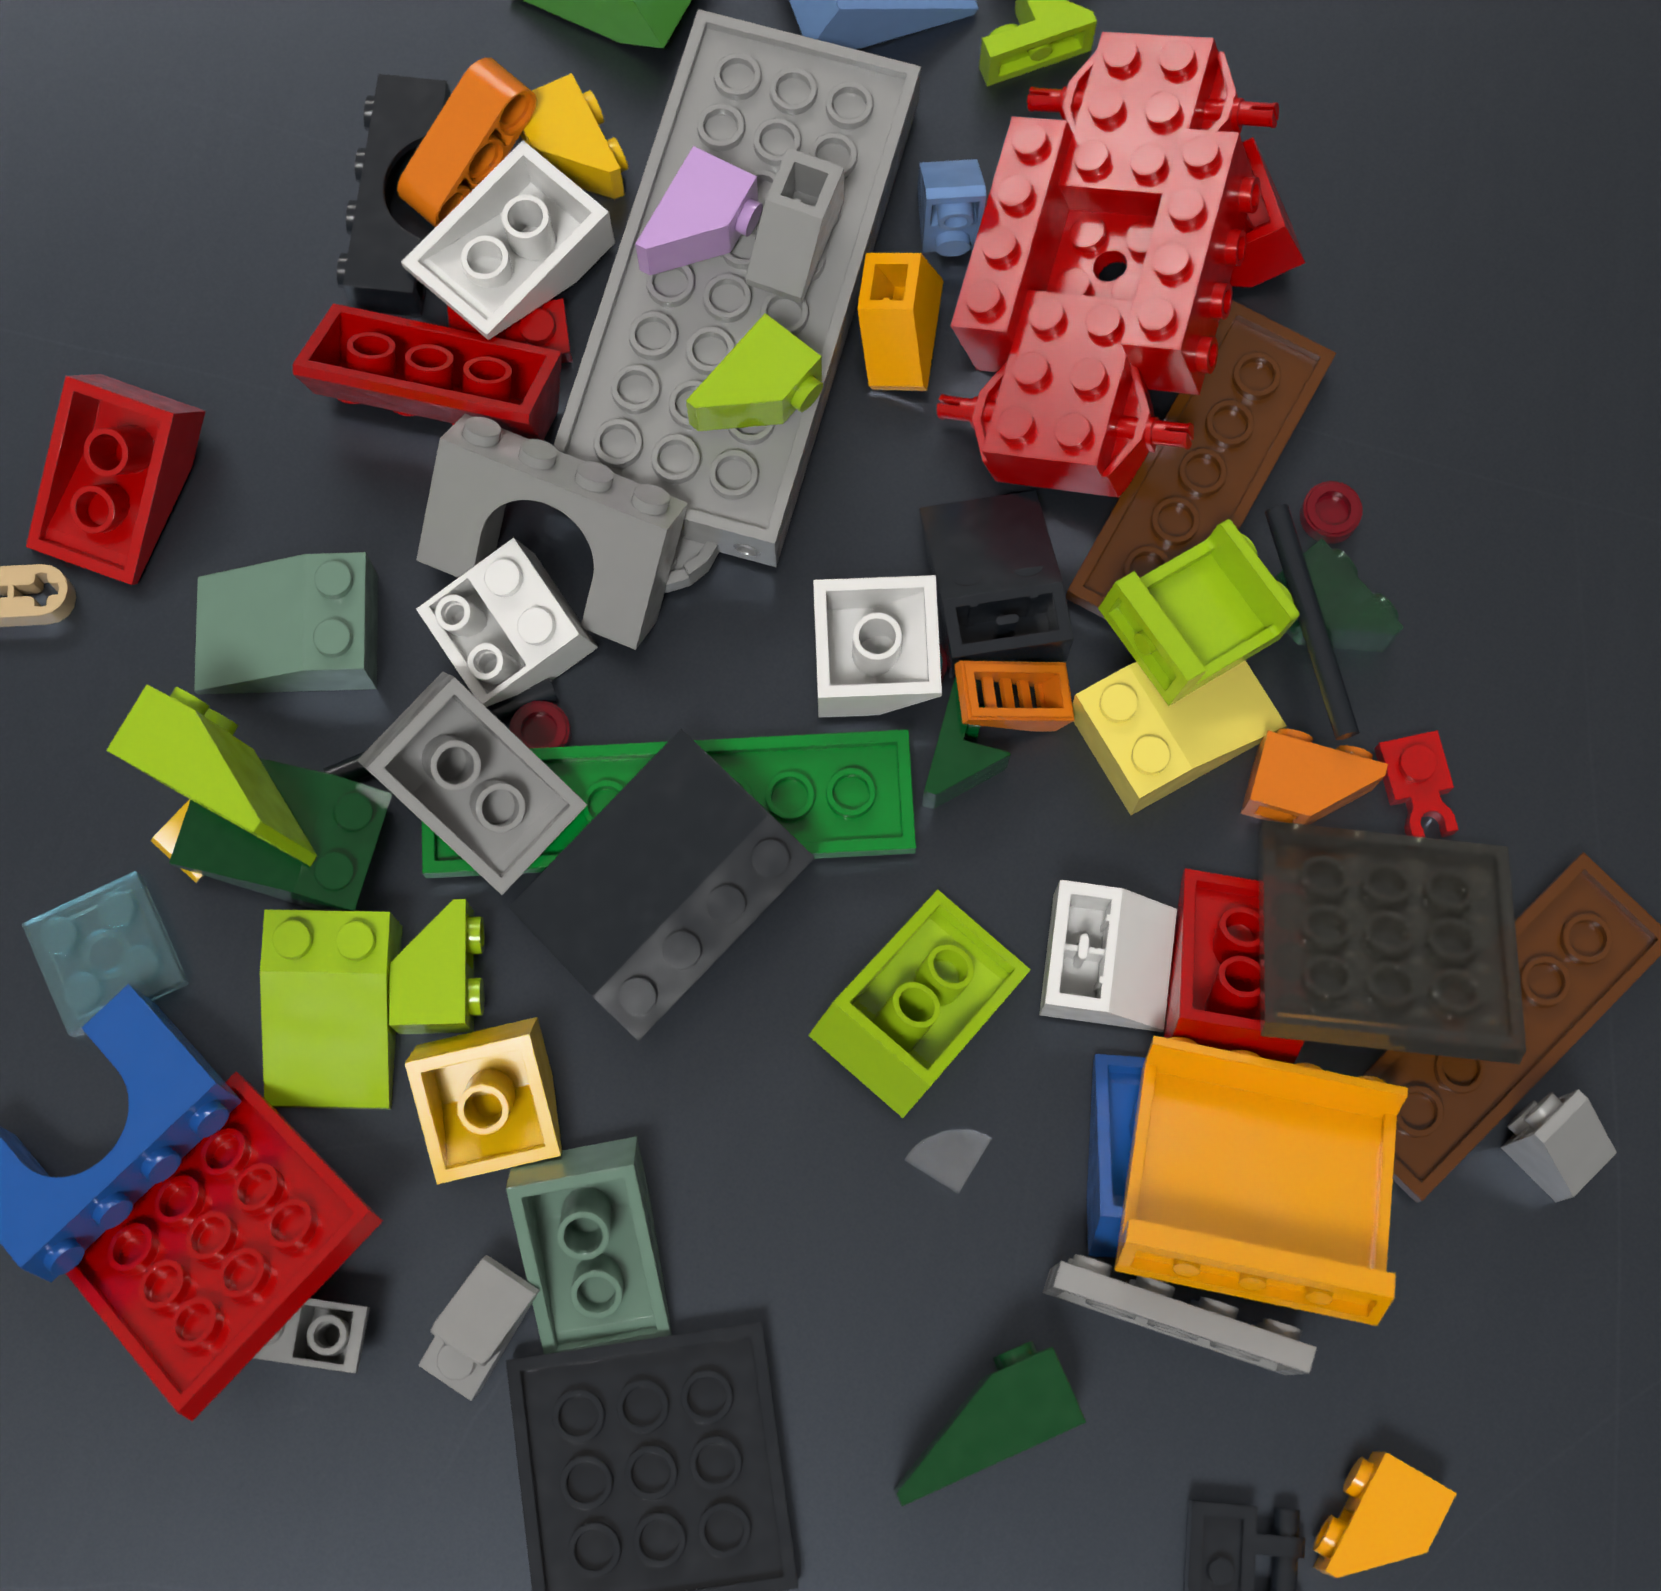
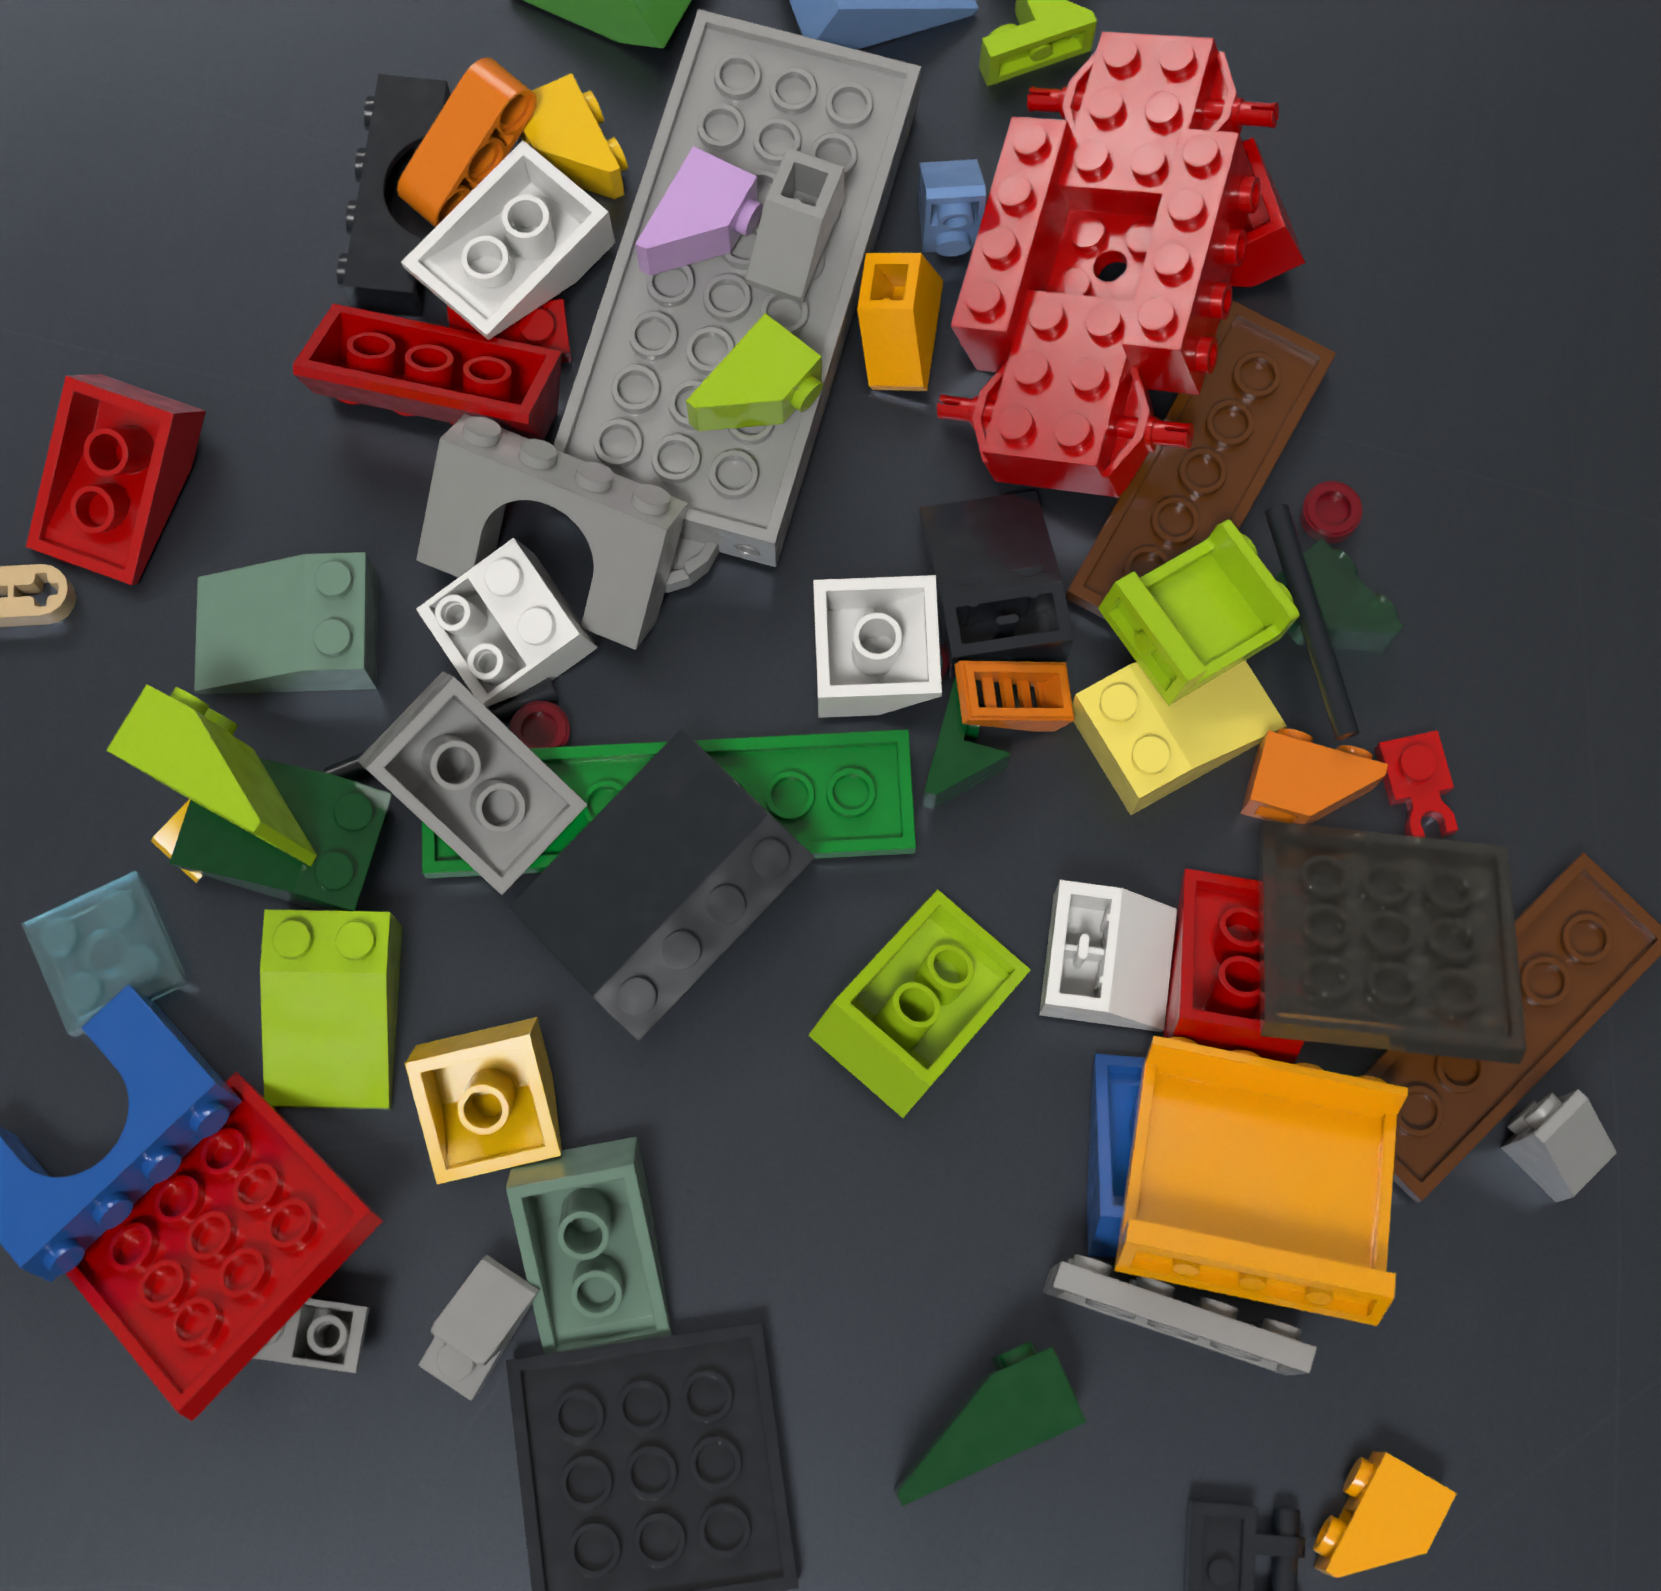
(435, 978): lime slope -> none
(949, 1156): clear tile -> none

